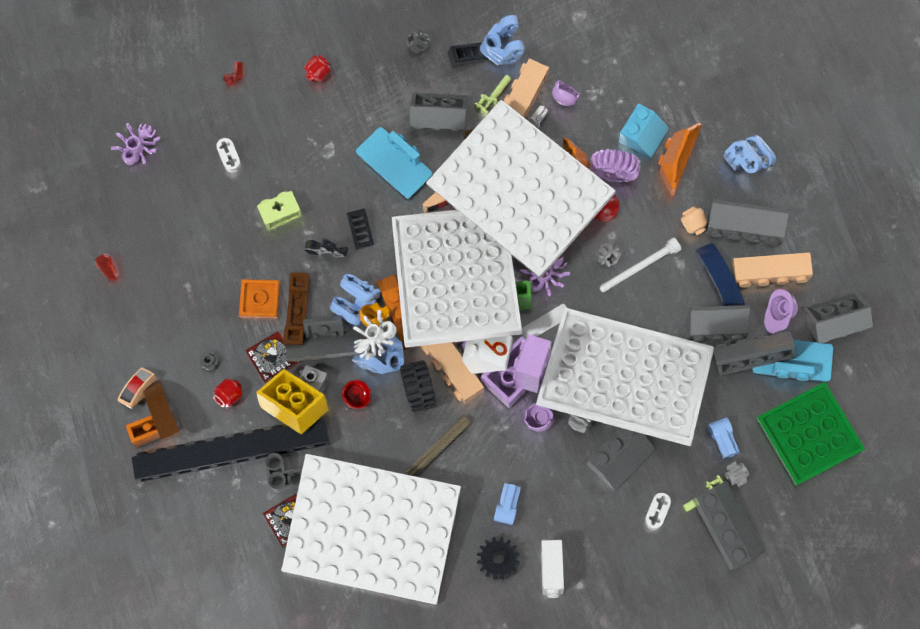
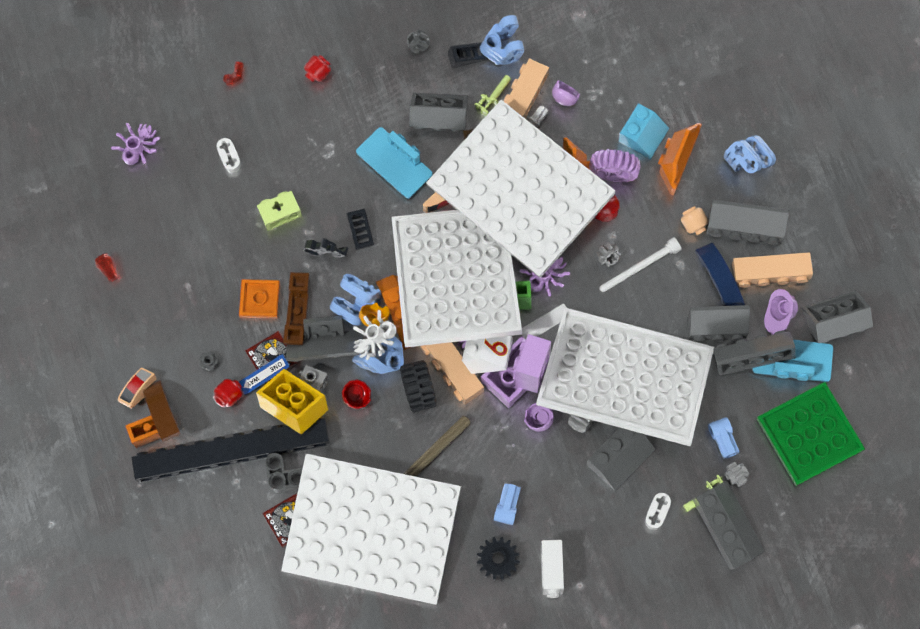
(263, 374): none -> sticker

